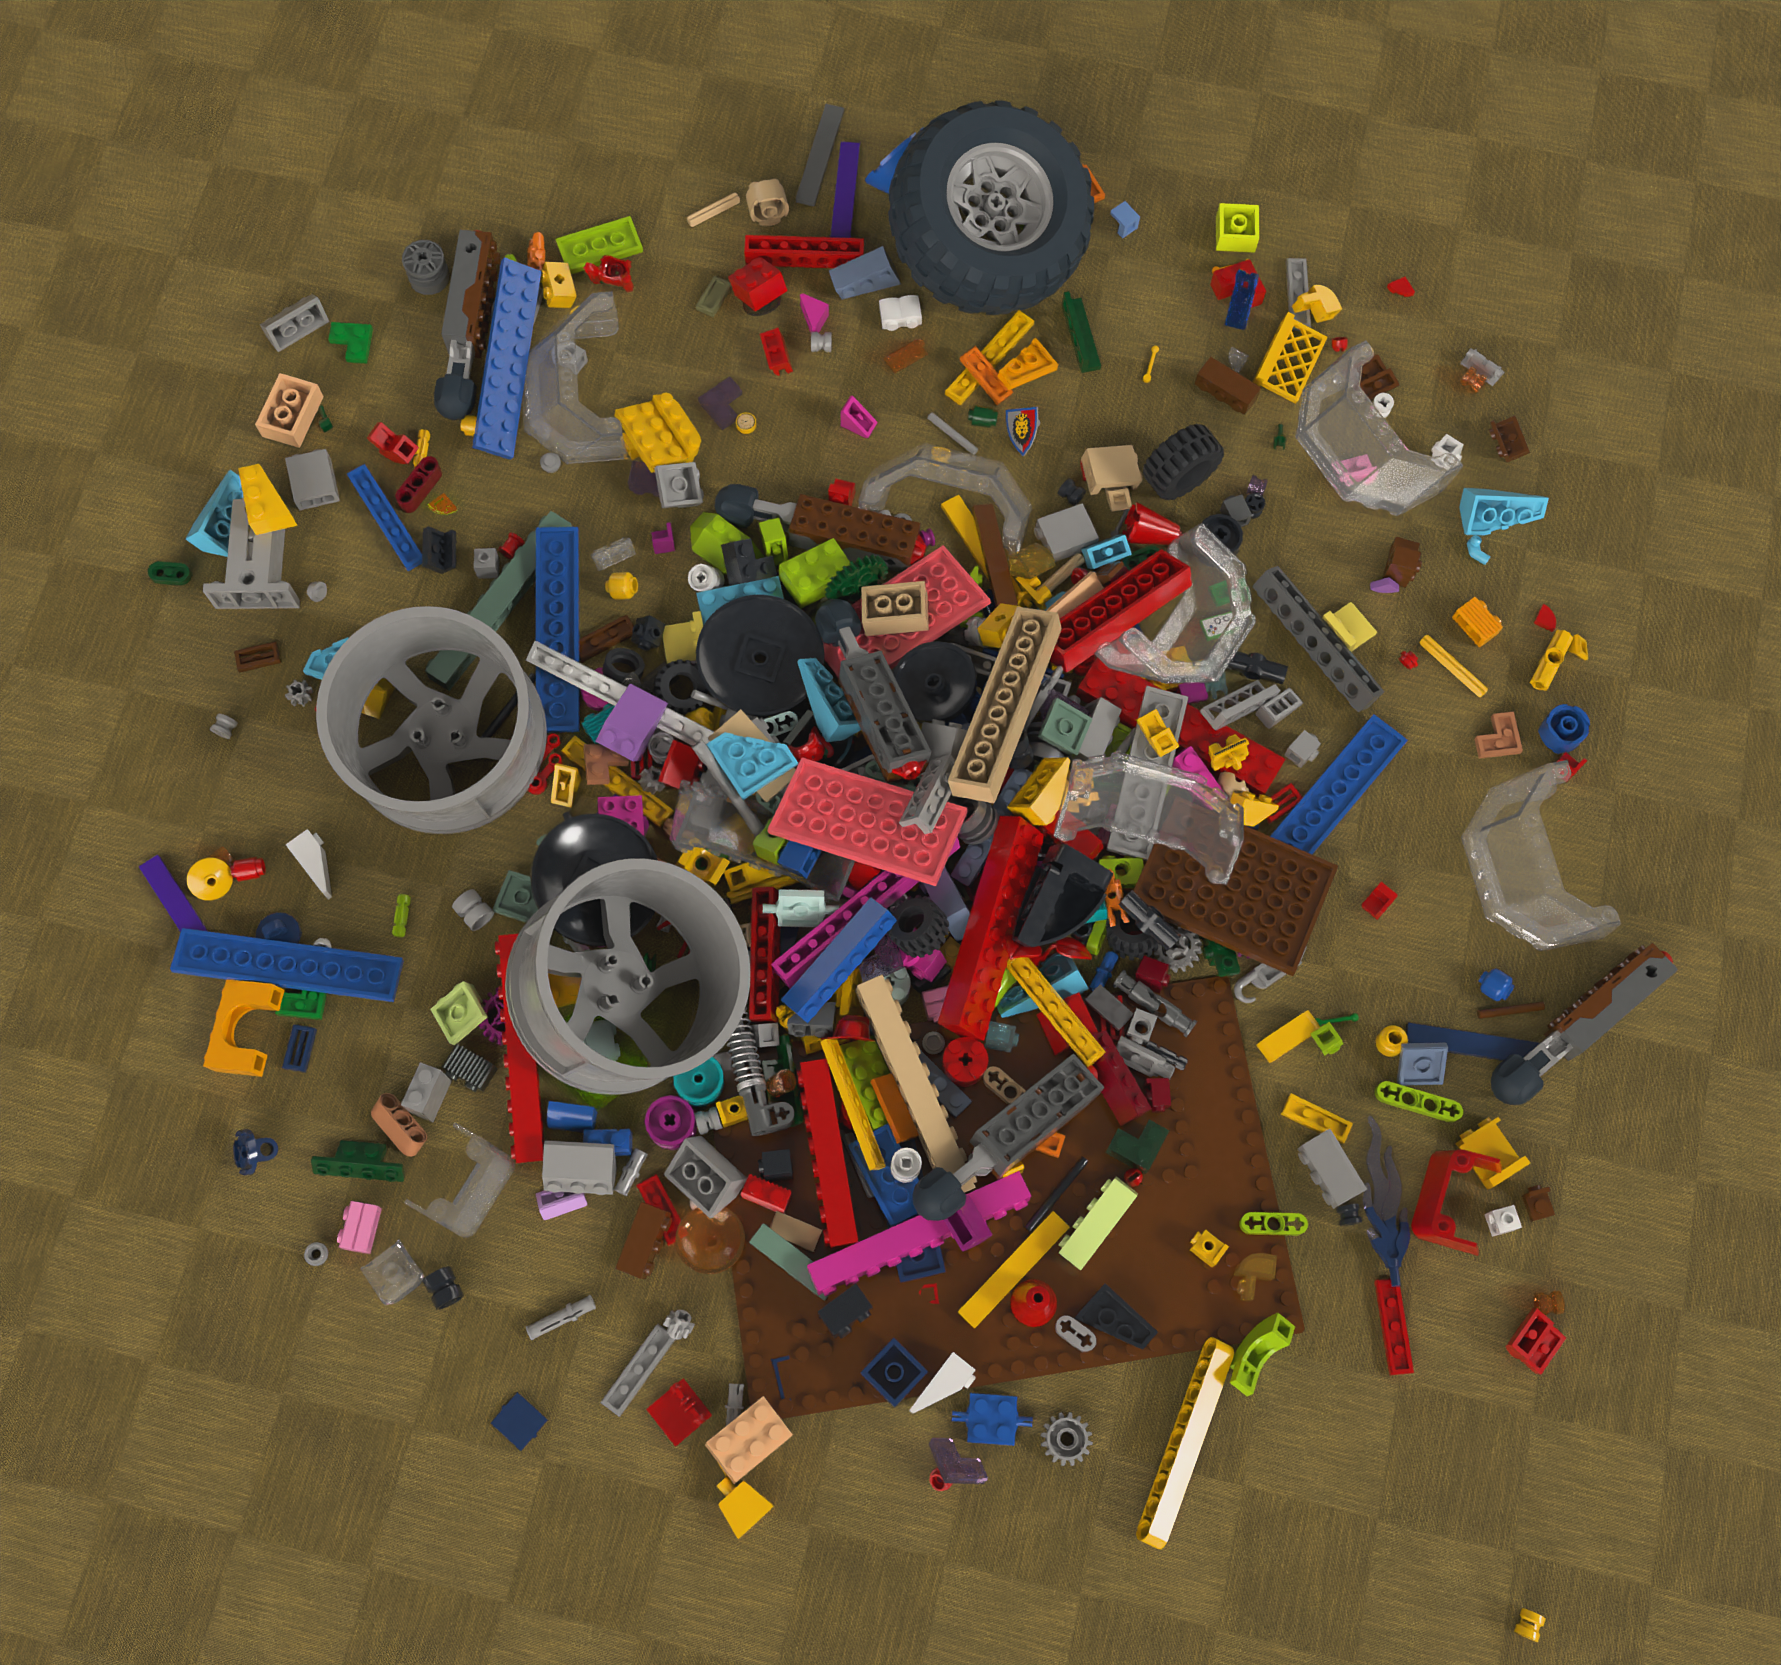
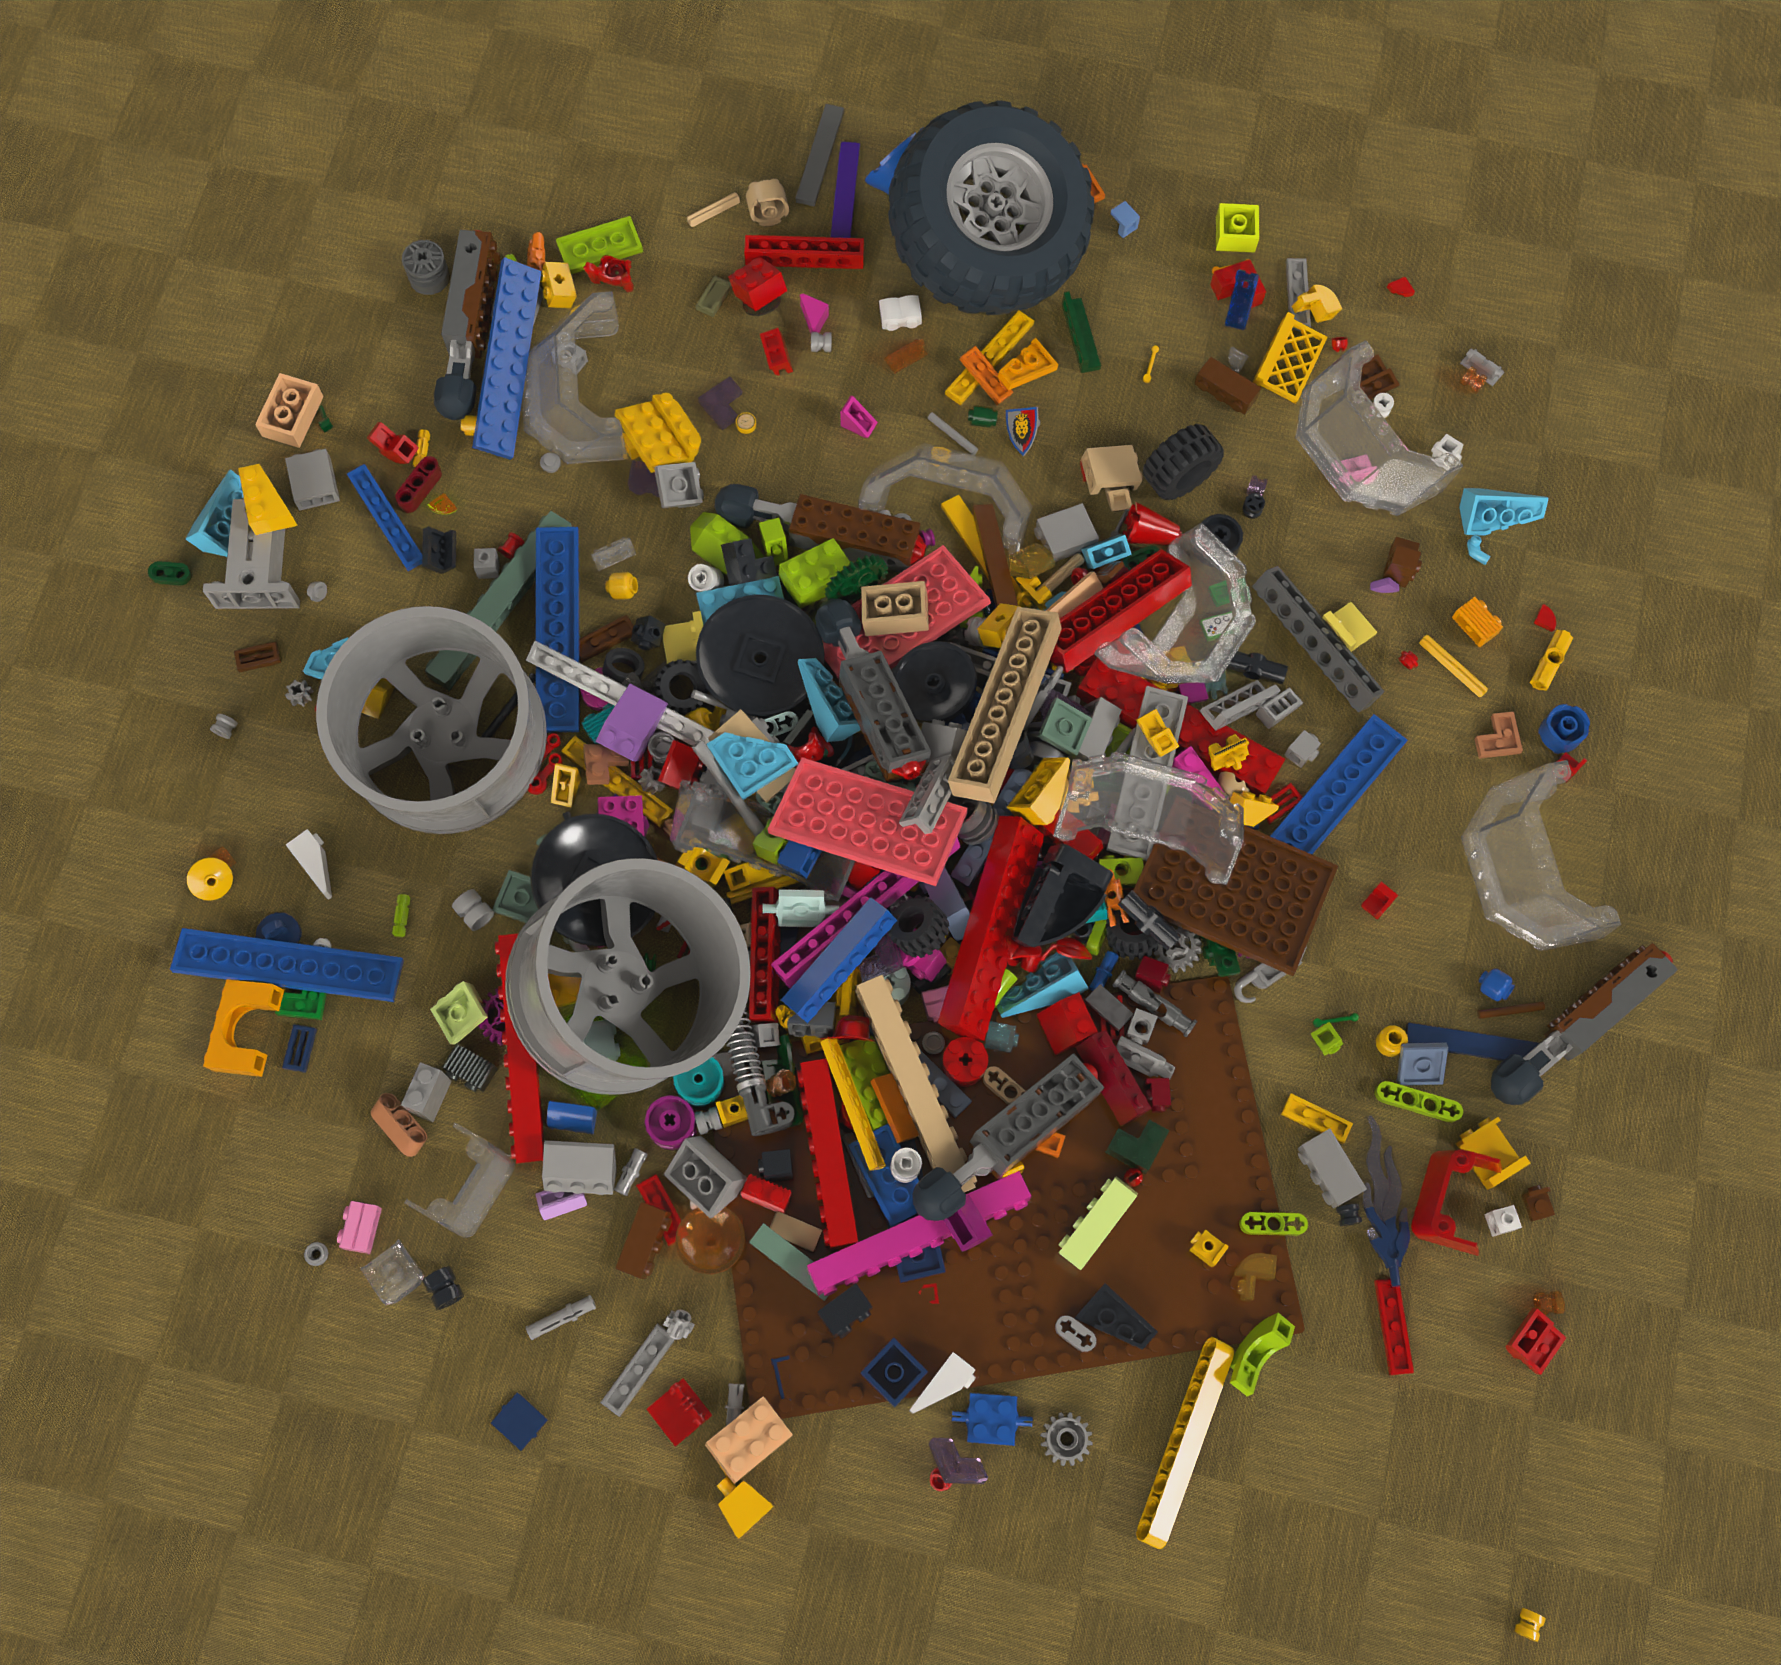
(171, 895): dark purple tile -> none
(248, 868): red brick -> none
(248, 1152): dark blue tile -> none
(295, 322): light grey slope -> none
(355, 336): green plate -> none
(359, 1161): dark green bracket -> none
(621, 1139): blue brick -> none
(663, 540): magenta panel -> none
(842, 492): red brick -> none
(865, 274): sand blue wedge -> none
(1013, 1270): yellow tile -> none
(1025, 1307): red cone -> none
(1055, 1010): yellow tile -> none
(1056, 1194): black bar -> none
(1073, 493): black wheel -> none
(1171, 1057): black axle -> none
(1237, 509): dark grey brick -> none
(1280, 439): dark green hand -> none
(1288, 1036): yellow beam -> none
(1510, 439): reddish brown bracket -> none
(1579, 647): yellow slope -> none

